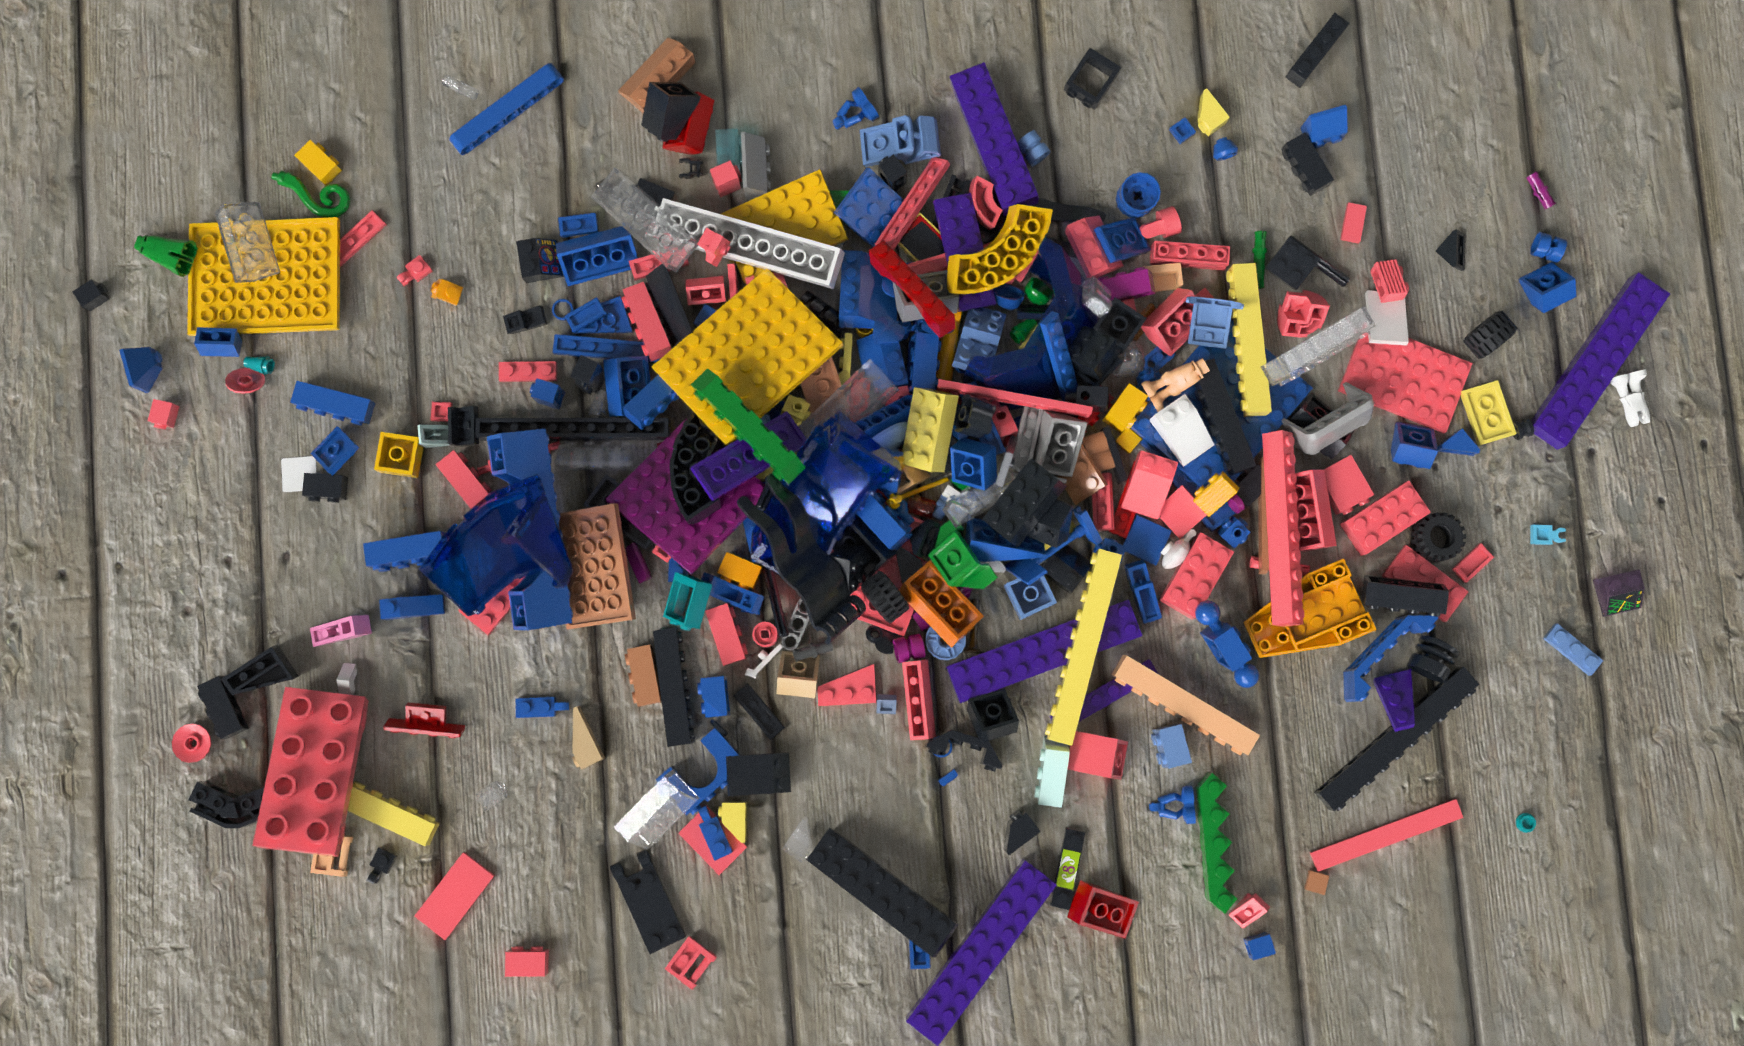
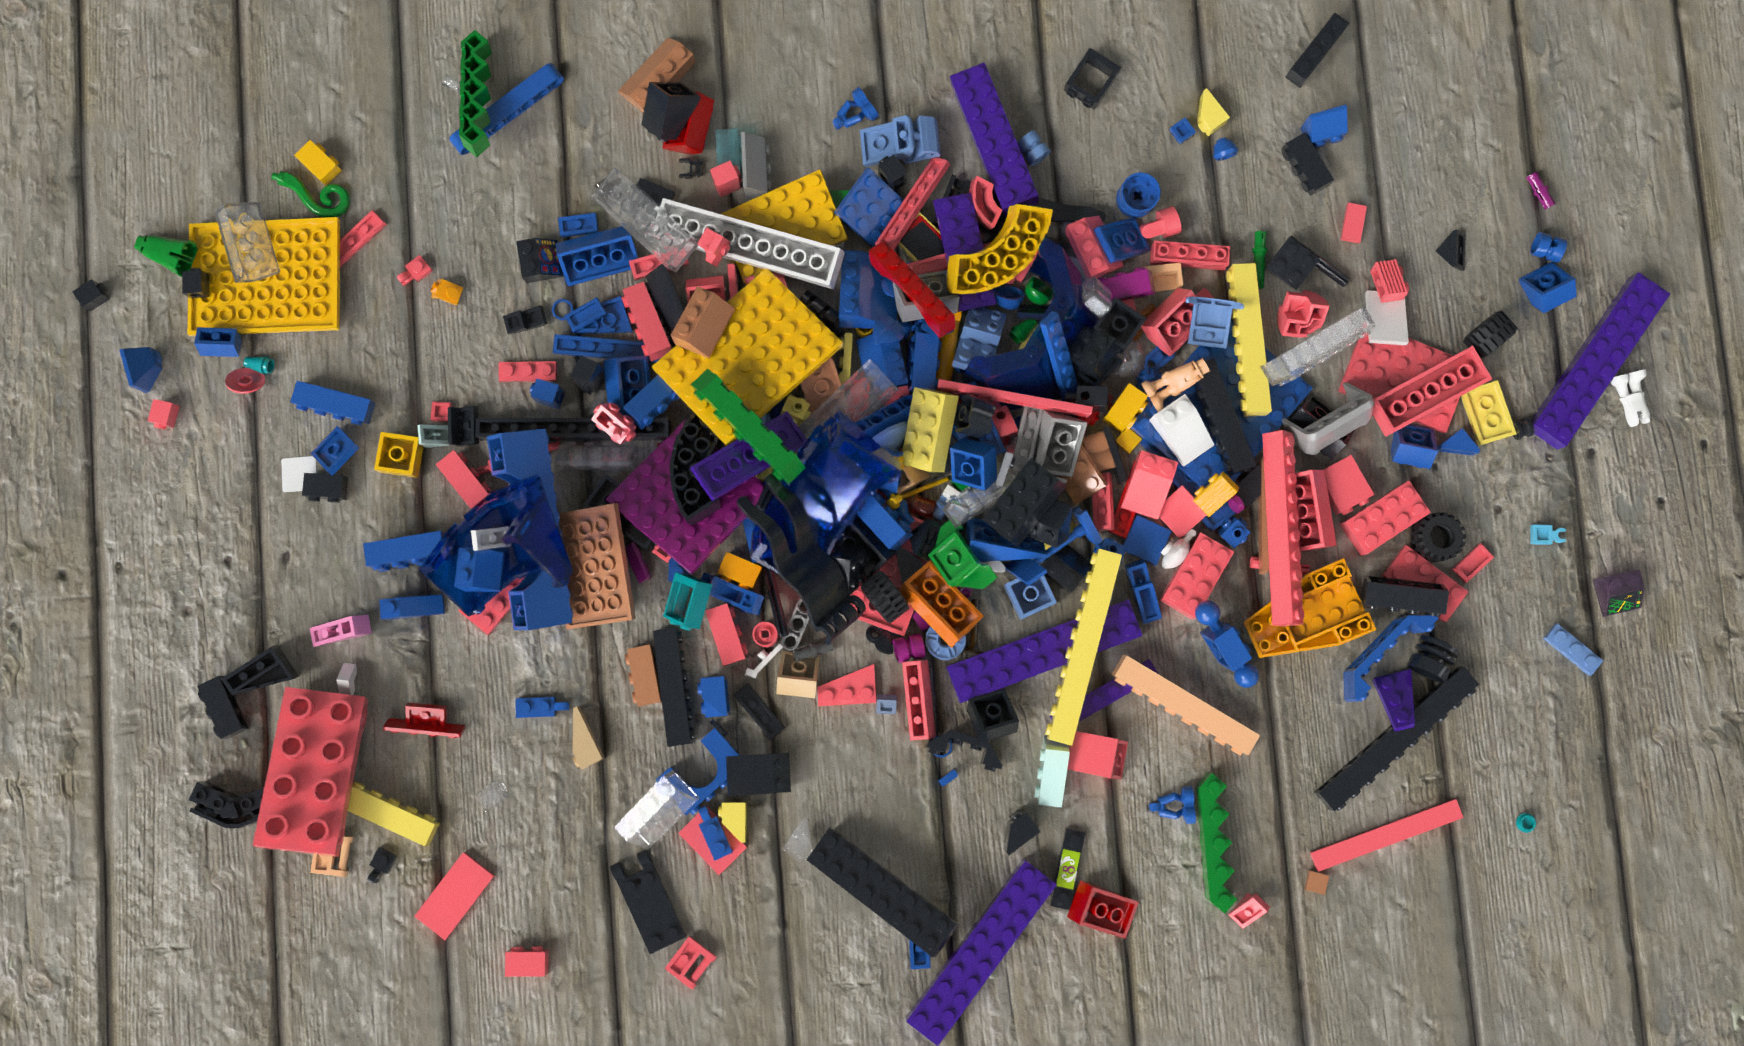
(183, 746): coral dish -> none
(195, 283): none -> black brick
(474, 93): none -> green brick
(479, 570): none -> blue slope
(488, 538): none -> white slope
(619, 427): none -> coral brick
(702, 322): none -> nougat slope
(1171, 746): medium blue brick -> none
(1259, 946): blue panel -> none
(1429, 391): none -> coral brick

